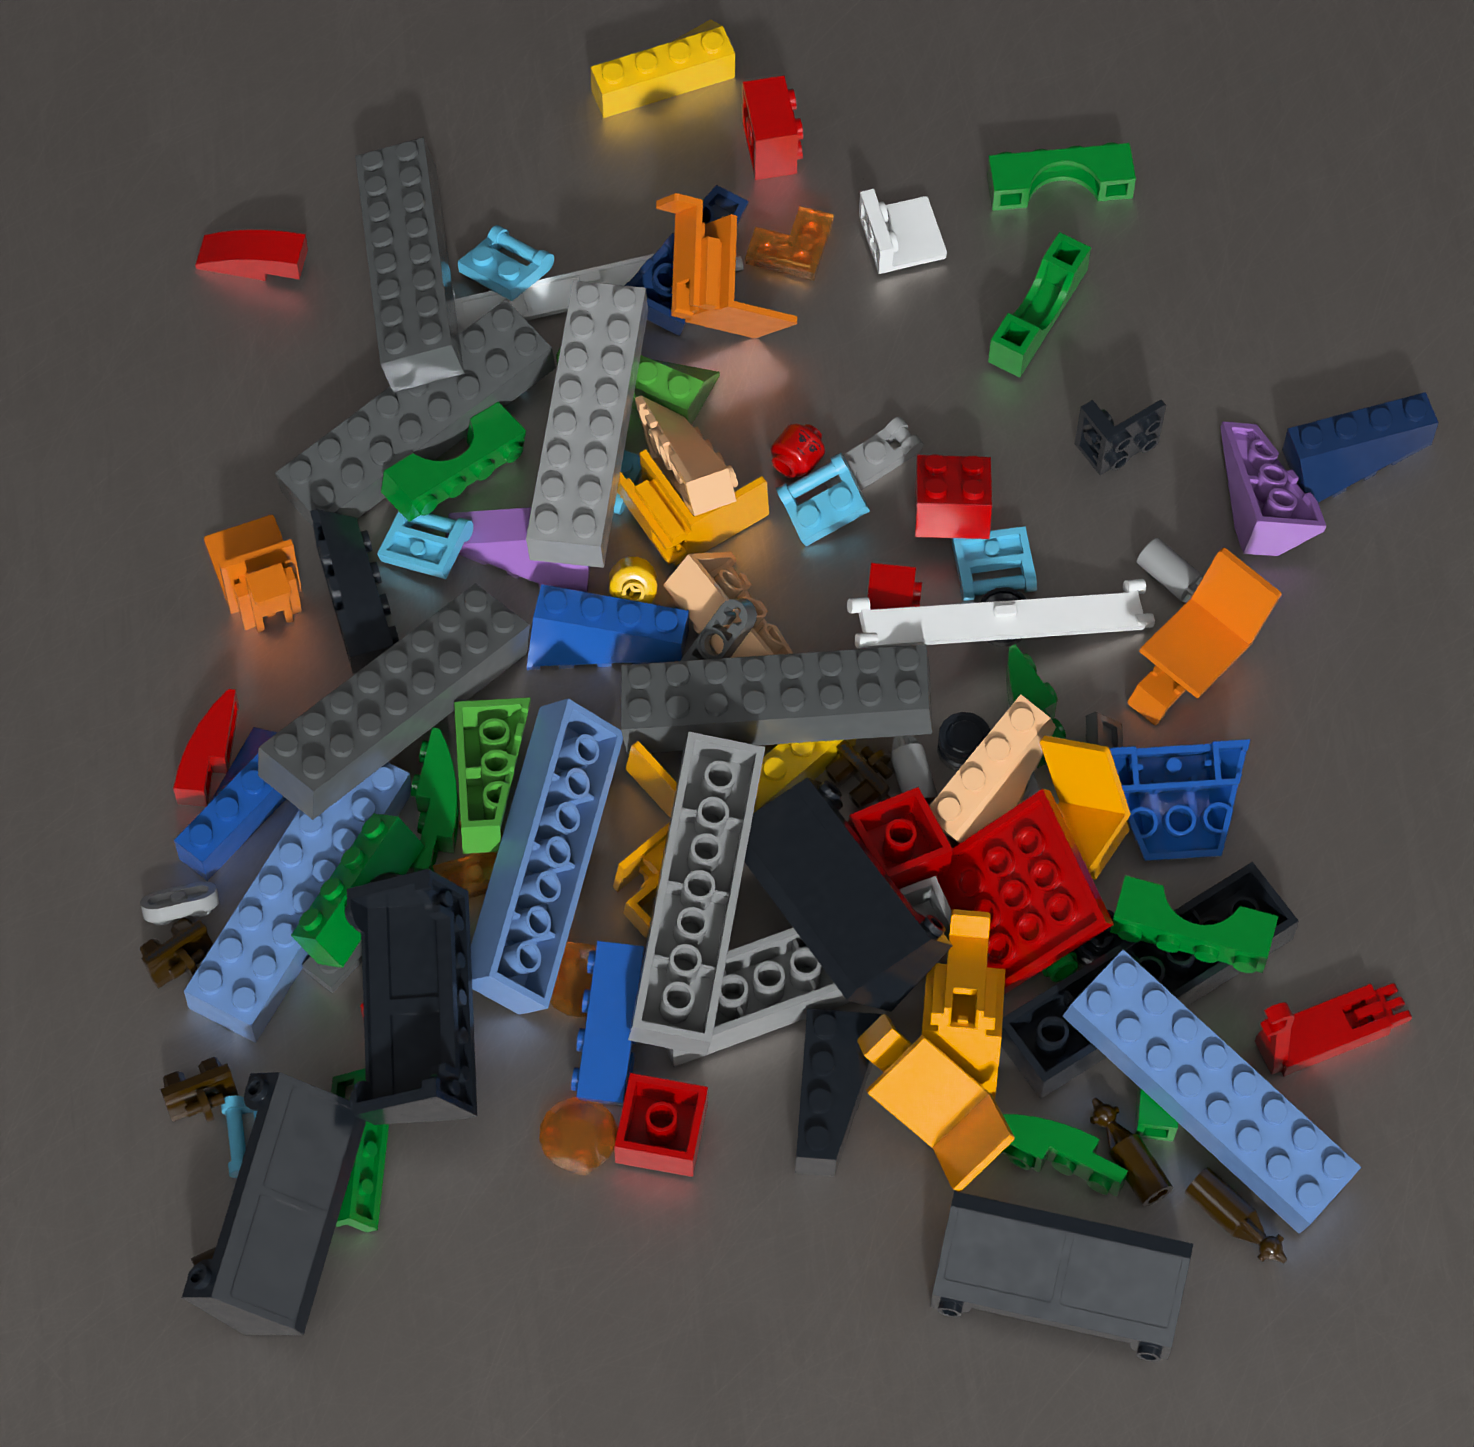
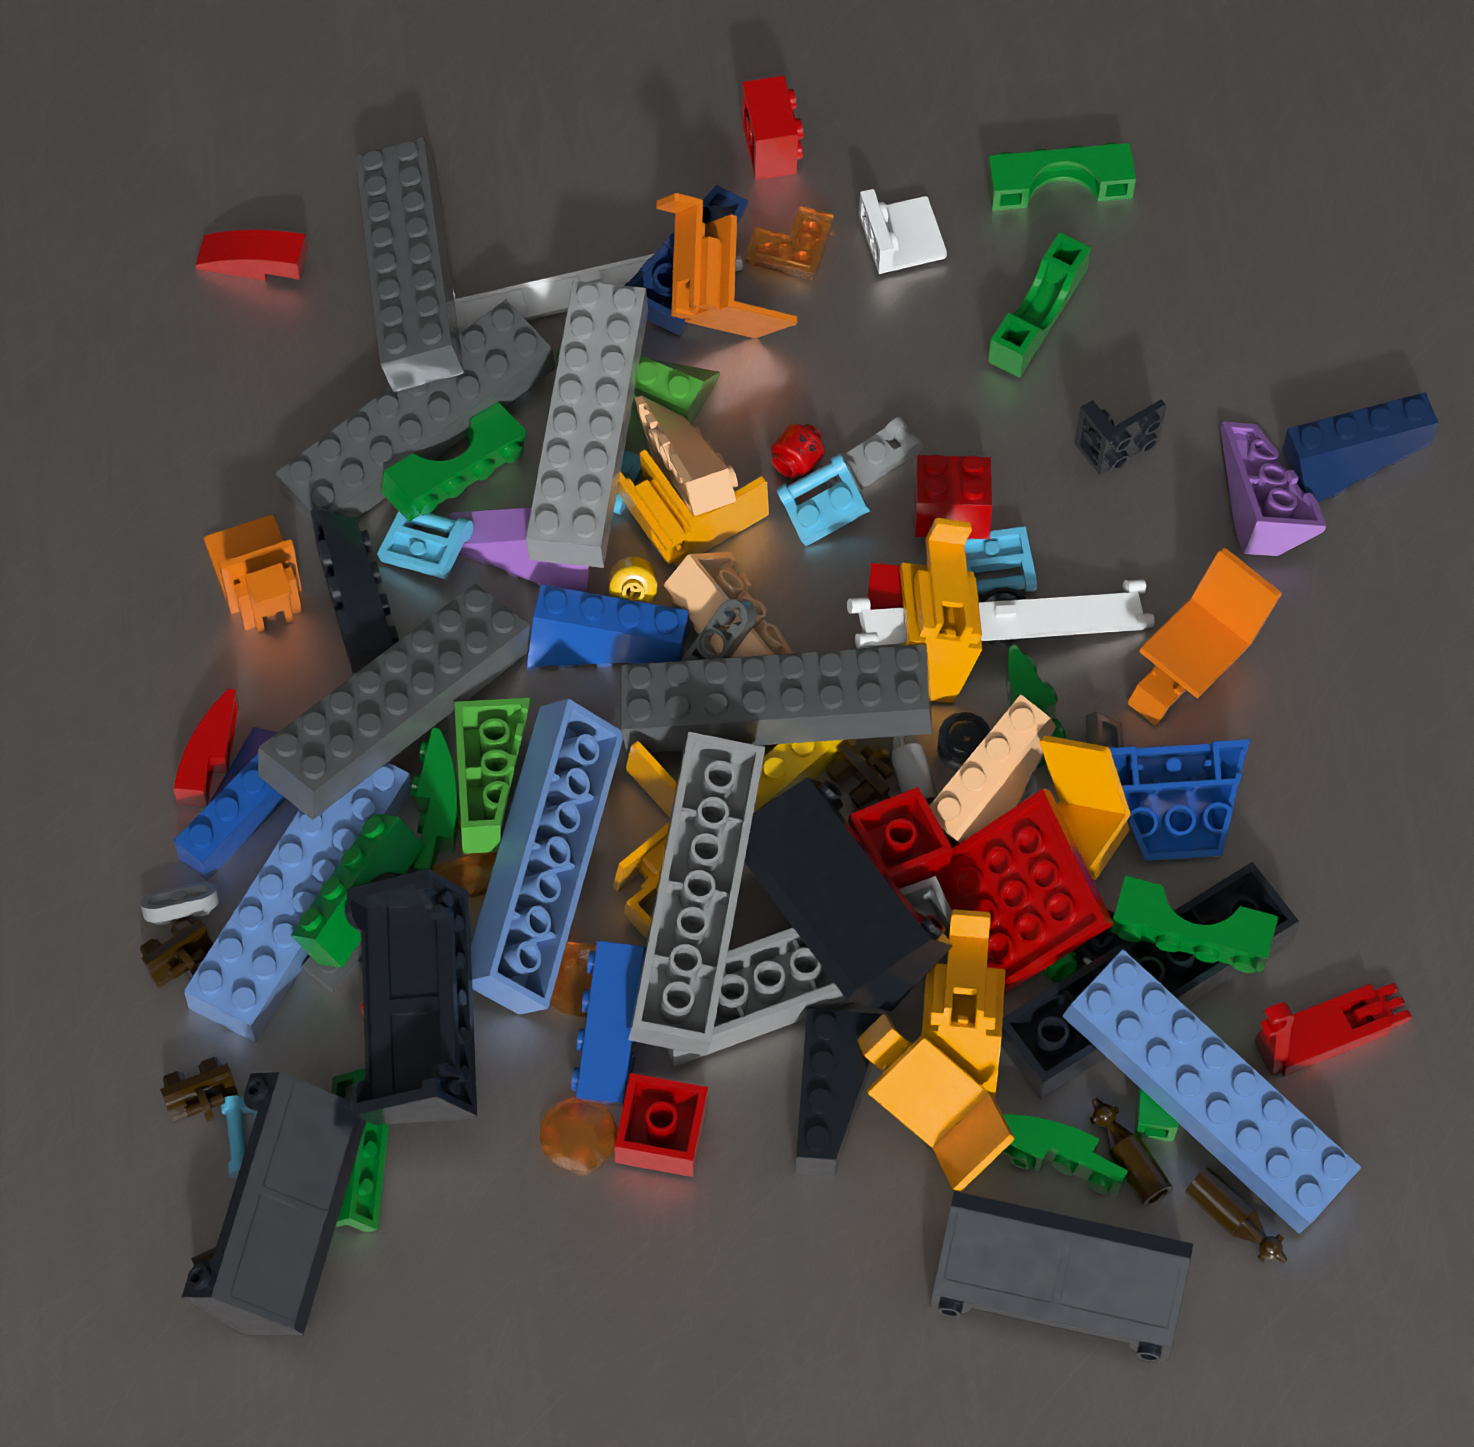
(500, 271): medium azure plate -> none
(664, 71): yellow wedge -> none
(943, 608): none -> light orange piece
(1170, 569): light grey wheel -> none

